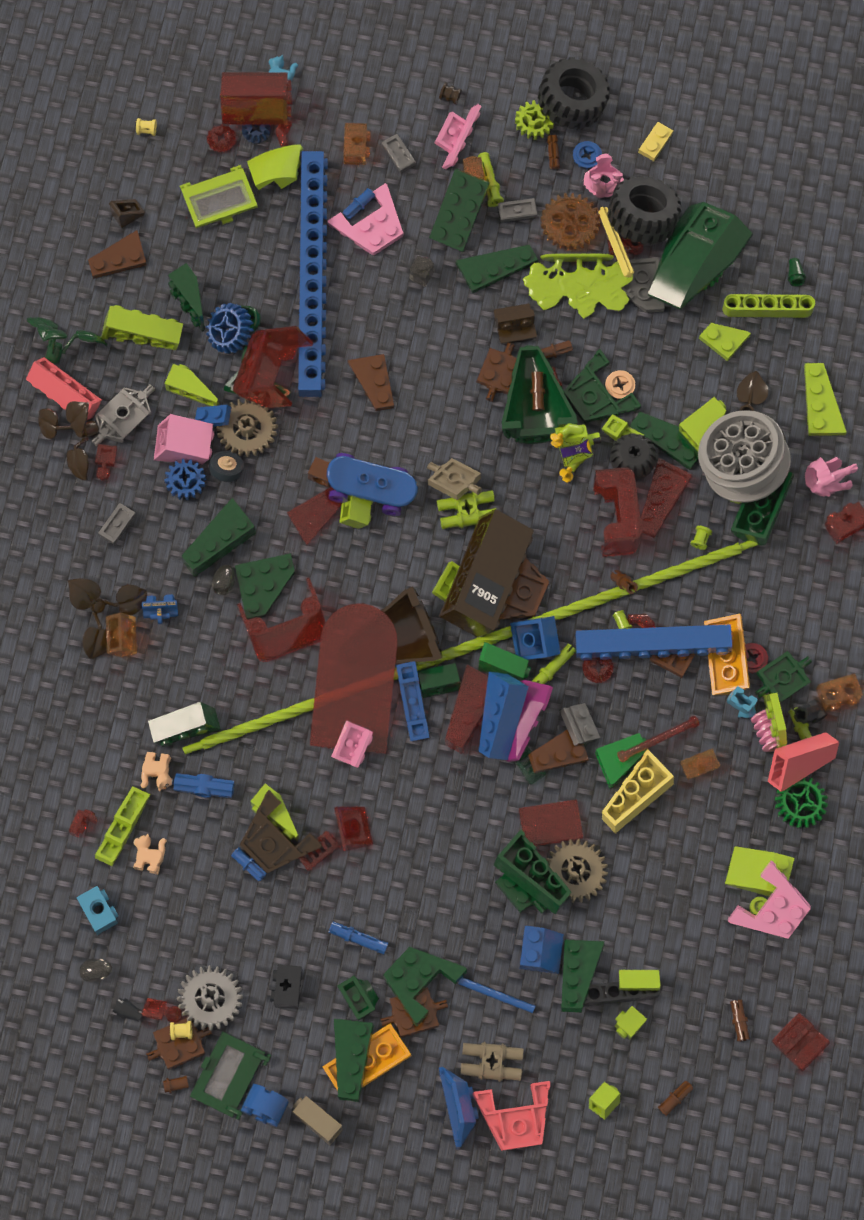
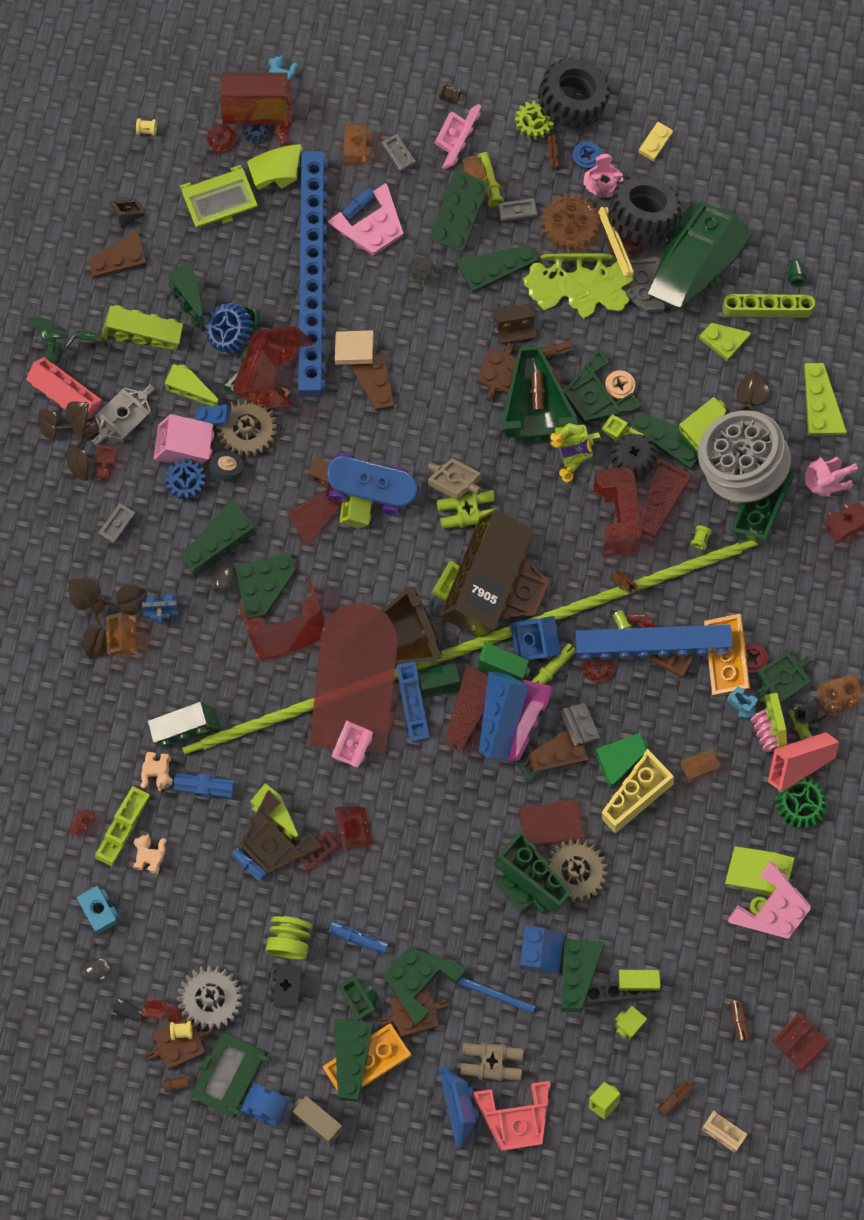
(289, 936): none -> lime wheel
(354, 347): none -> tan tile
(624, 755): clear red bar -> none
(724, 1131): none -> tan hinge

